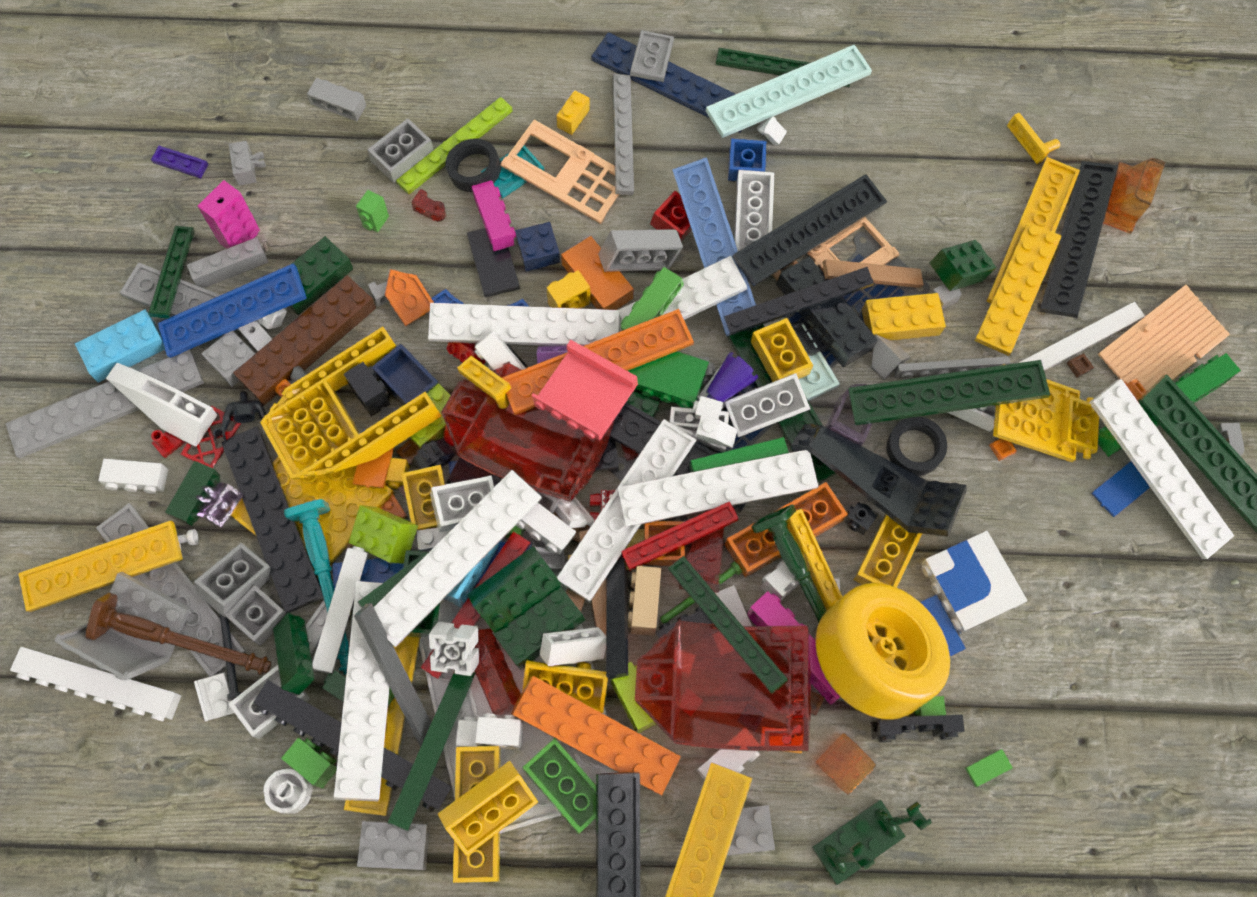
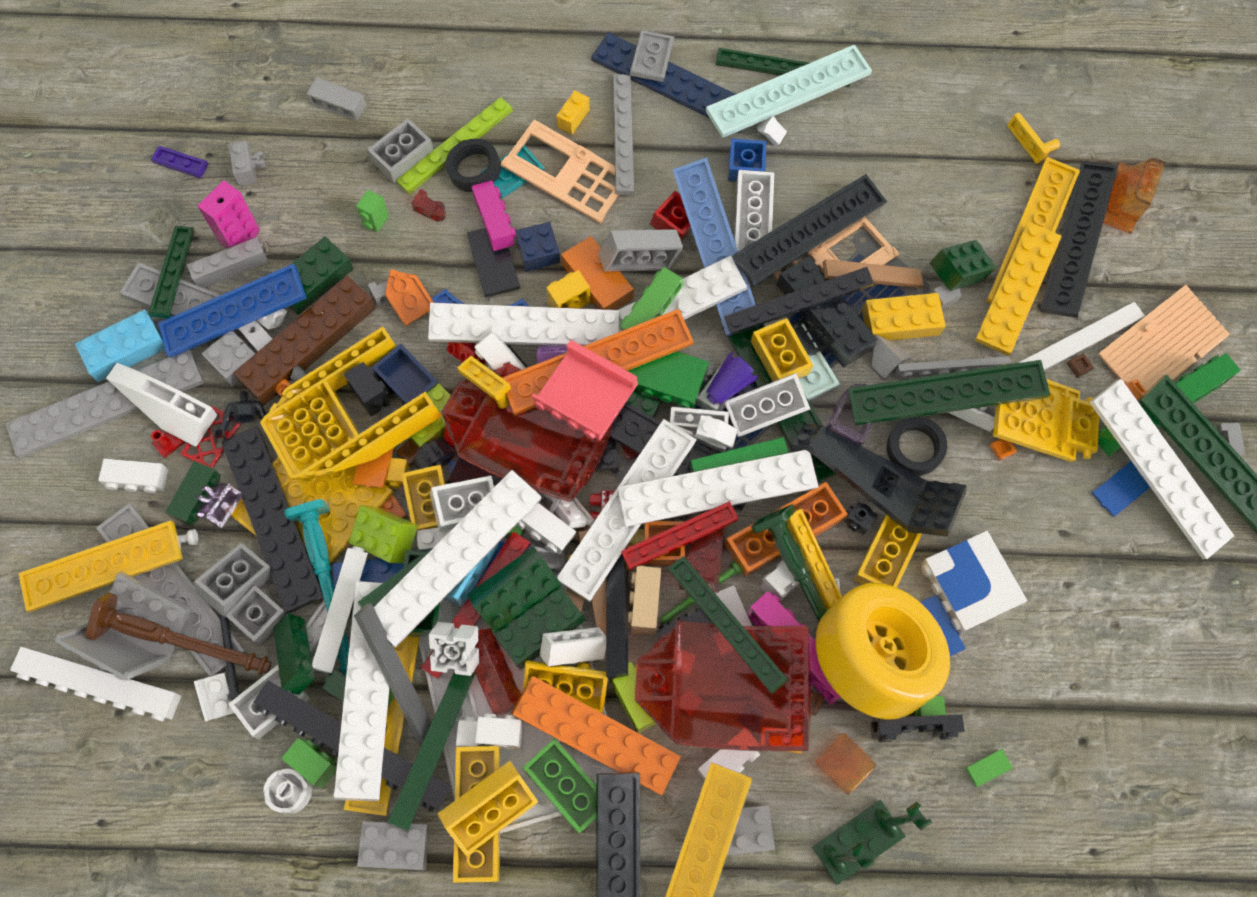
(707, 407): white brick -> none

